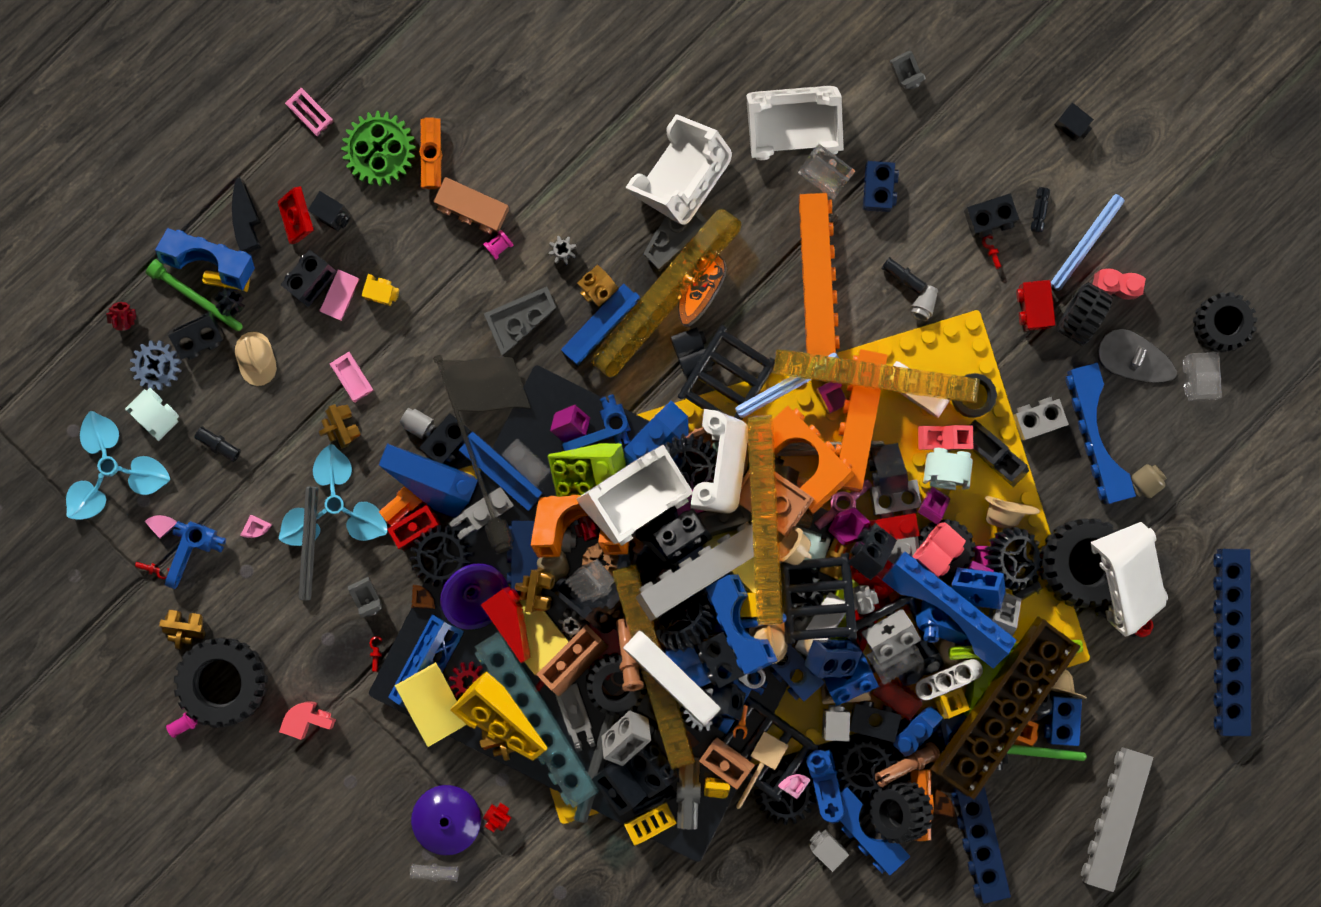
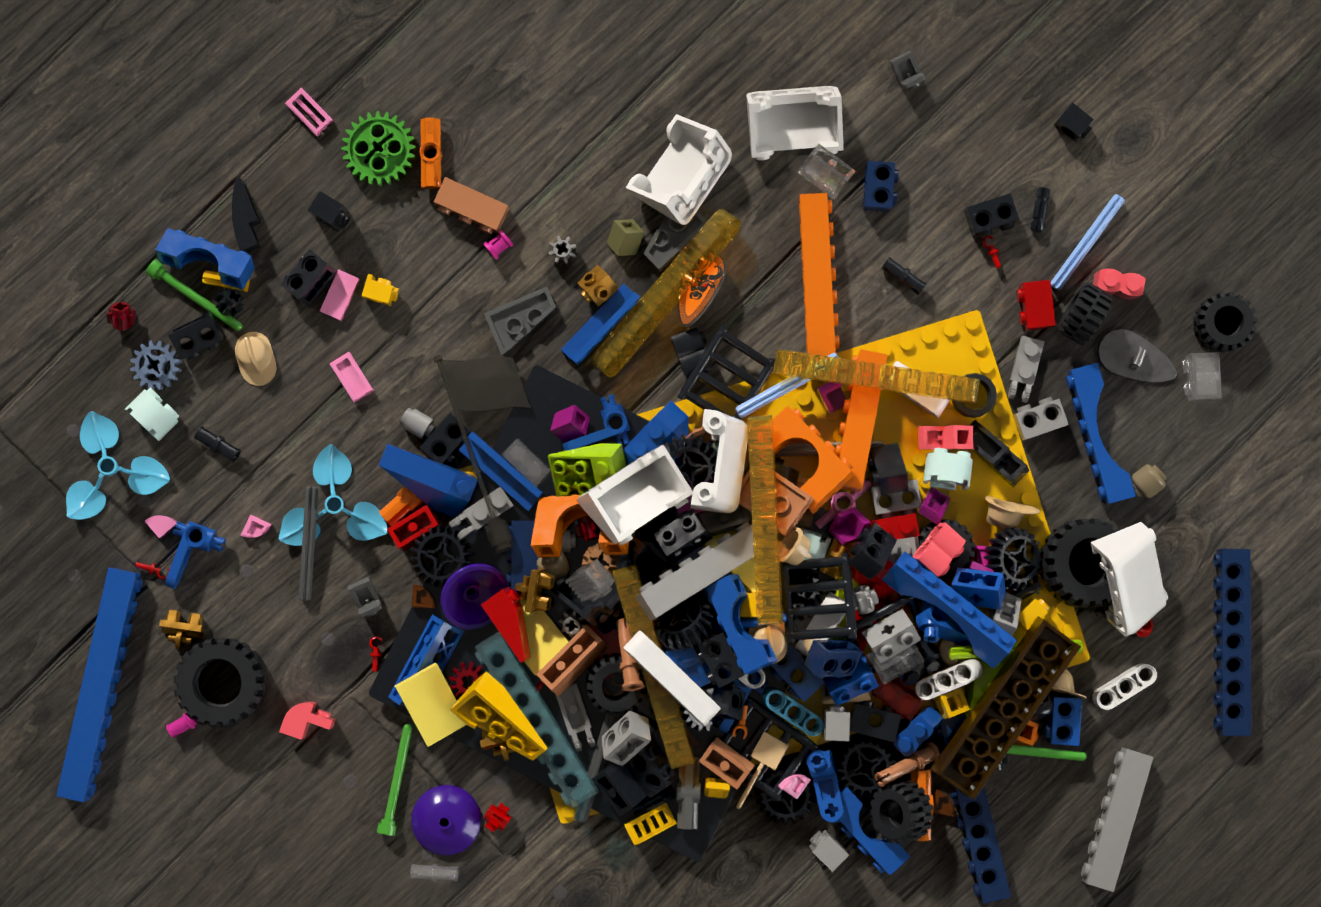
(99, 685): none -> blue brick
(295, 215): red tile -> none
(335, 416): pearl gold hips -> none
(387, 823): none -> bright green piece
(625, 237): none -> olive panel
(802, 715): none -> medium azure beam
(925, 303): light grey cone -> none
(1025, 366): none -> light grey hinge
(1030, 611): none -> yellow brick
(1135, 686): none -> white beam

